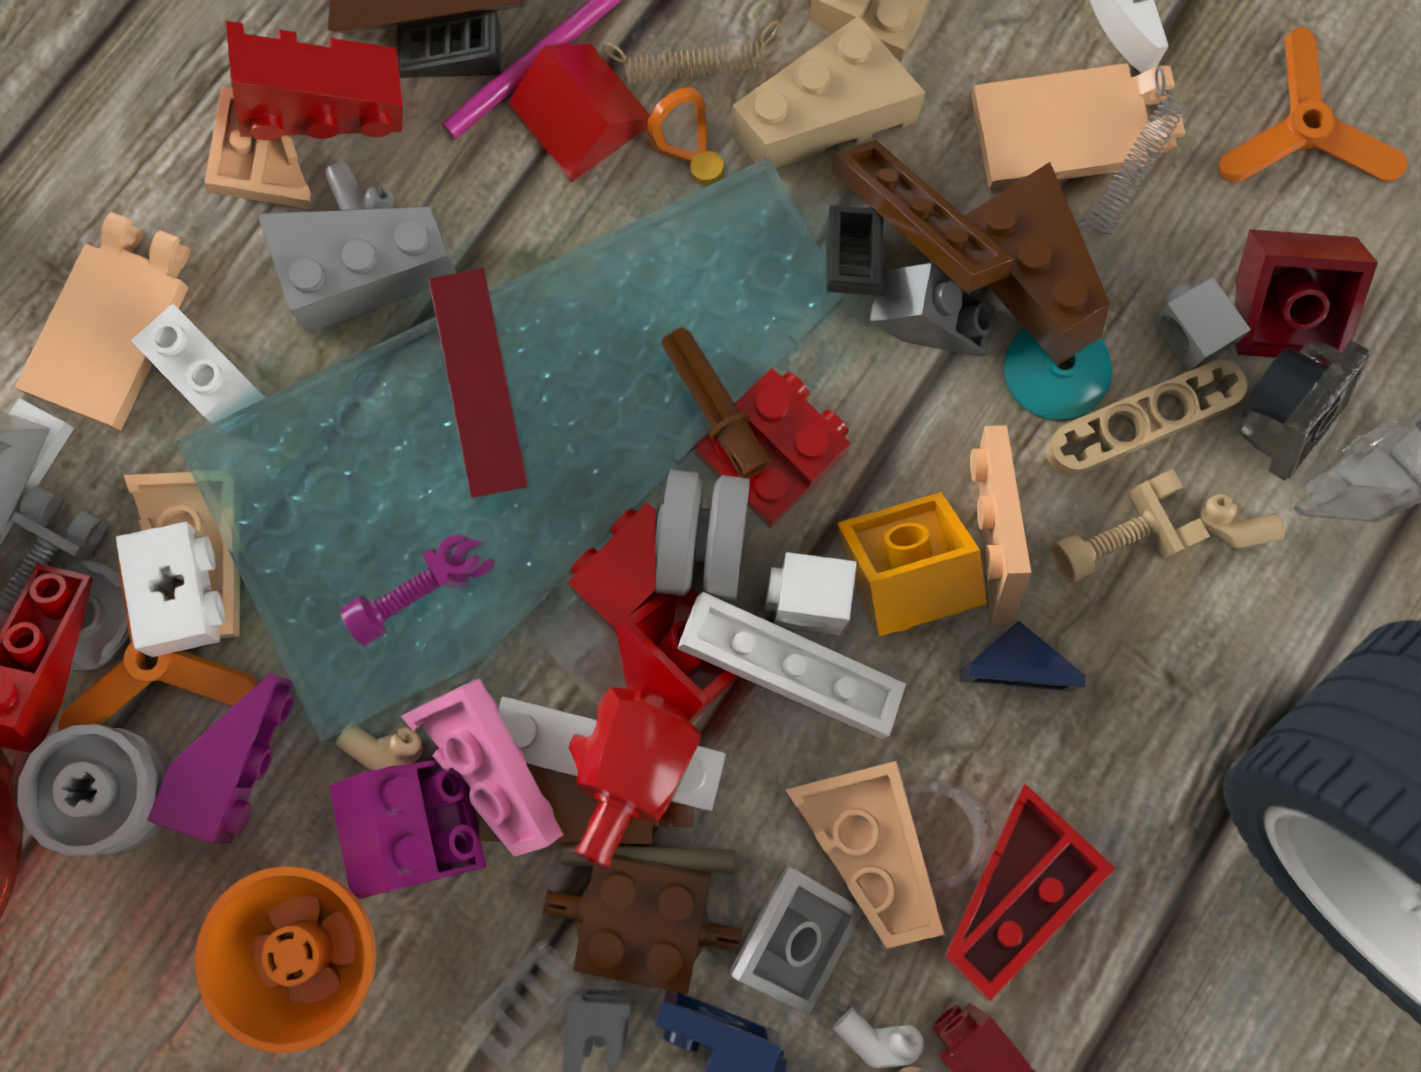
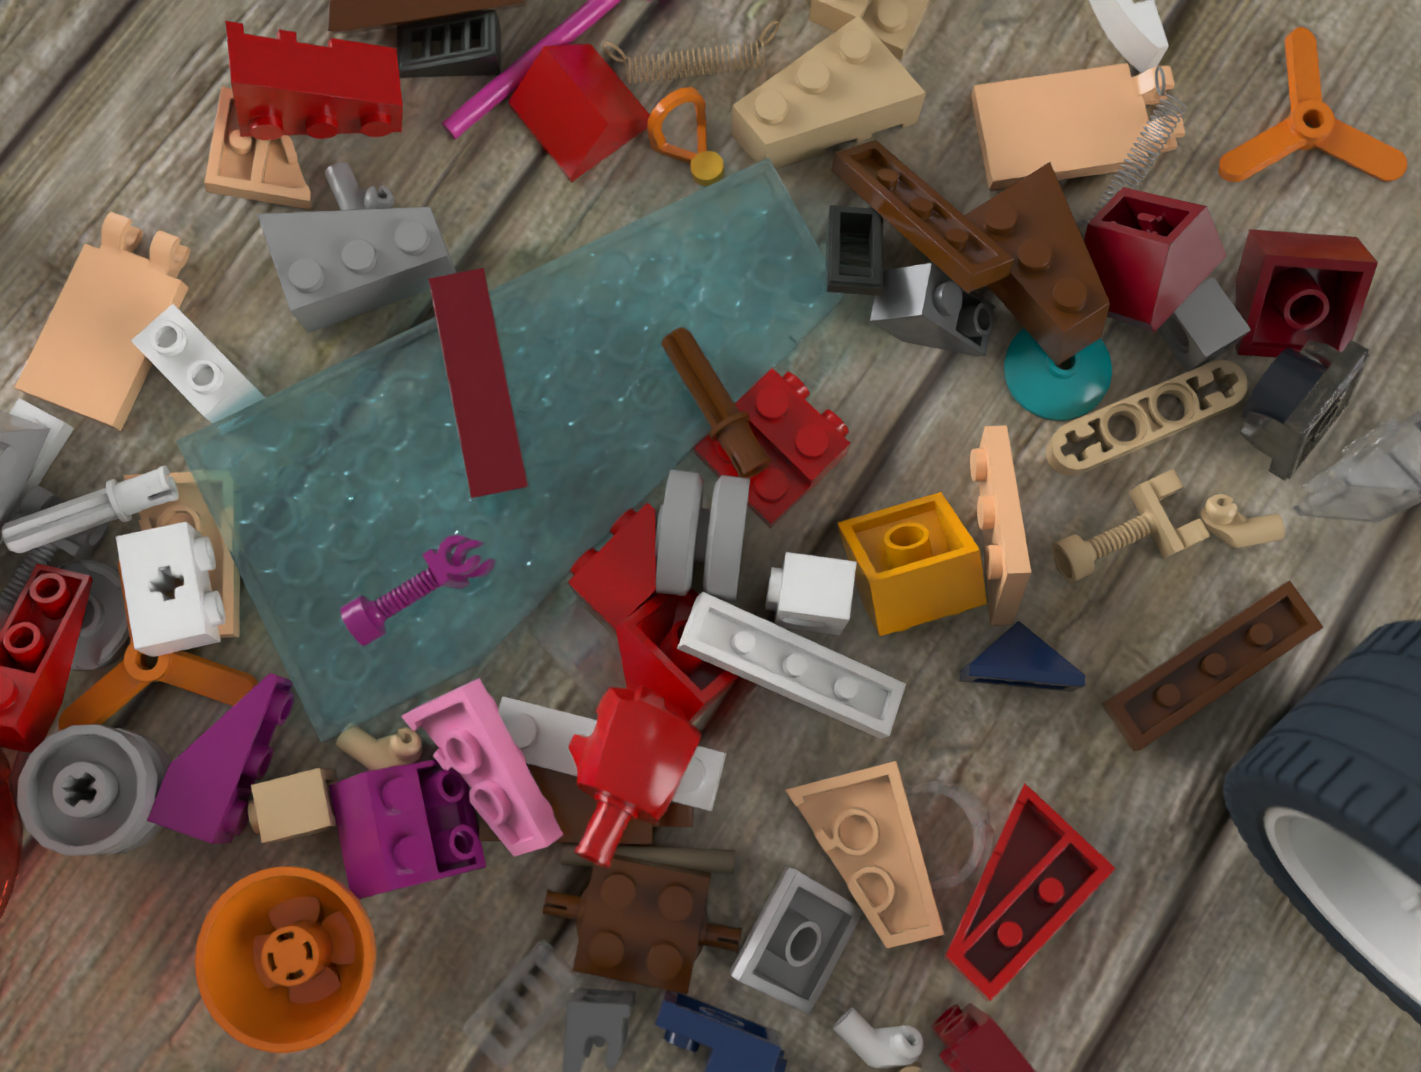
(91, 510): none -> white axle
(293, 806): none -> tan brick
(1151, 254): none -> dark red slope
(1211, 666): none -> reddish brown plate

